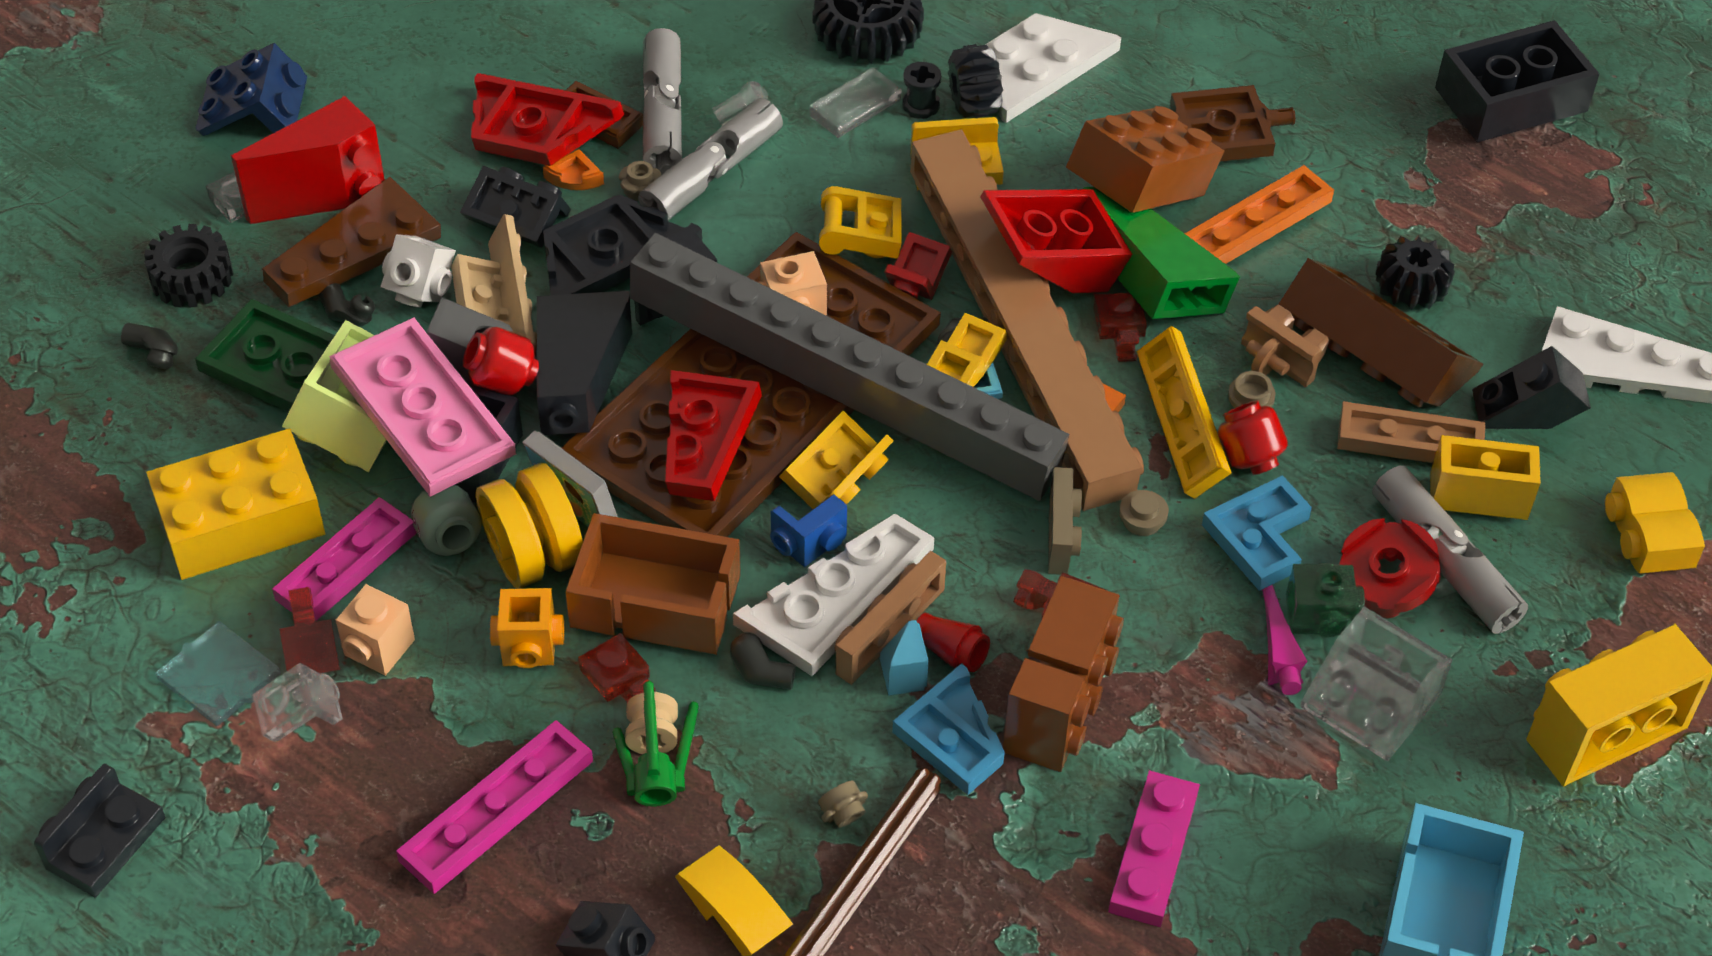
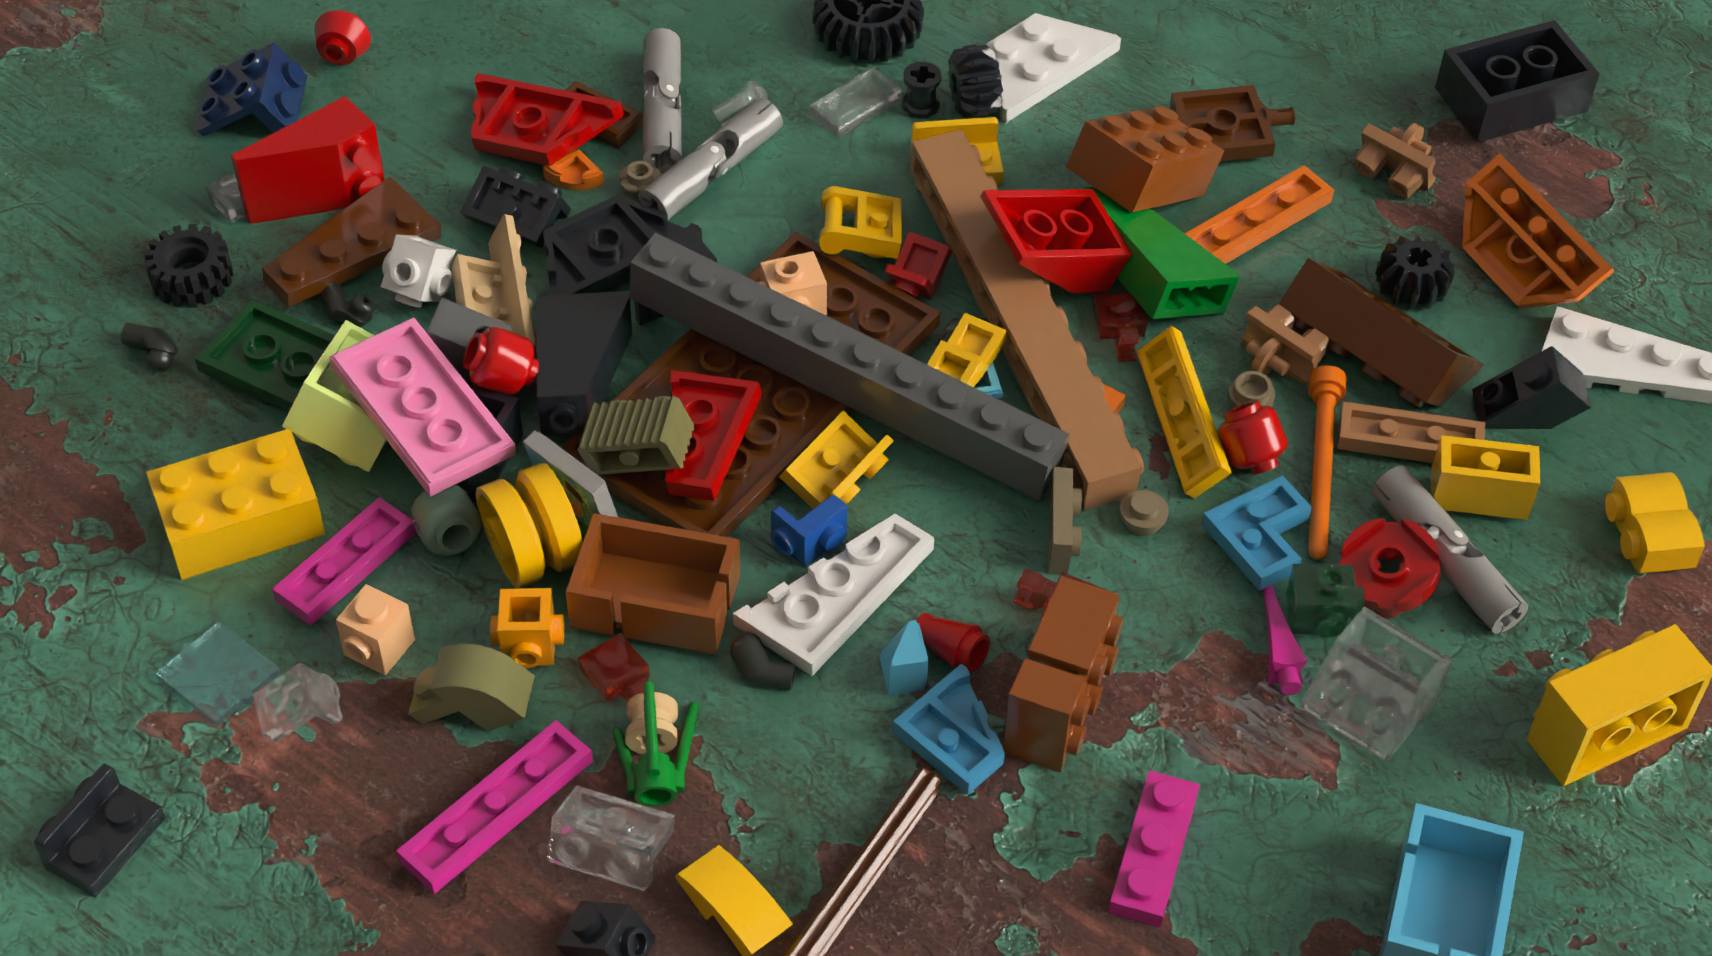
(308, 640): clear red plate -> none
(341, 37): none -> red cone
(475, 682): none -> olive brick
(608, 837): none -> clear bracket
(636, 436): none -> olive brick
(843, 804): dark tan plate -> none
(916, 589): medium nougat plate -> none
(1326, 389): none -> orange piece
(1401, 153): none -> medium nougat hips
(1526, 241): none -> orange wedge

